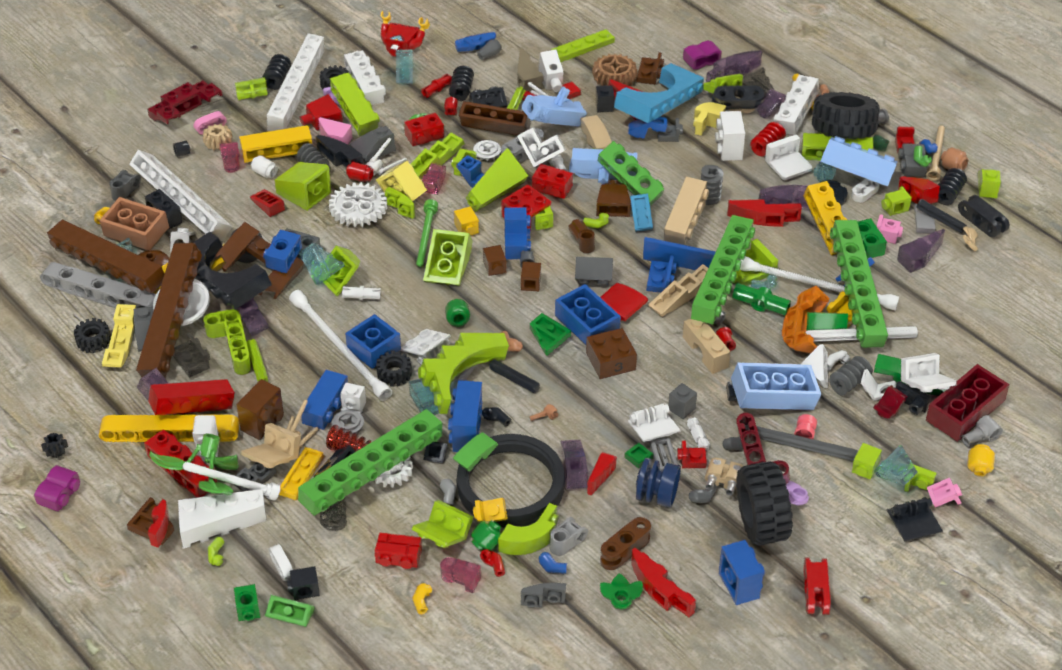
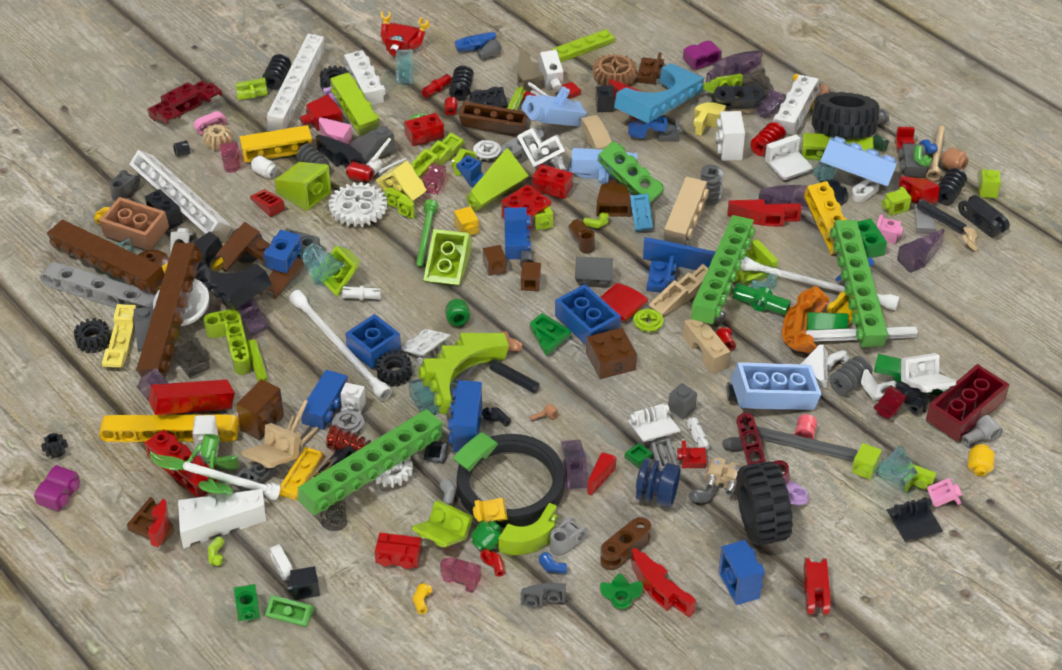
(655, 317): none -> lime gear

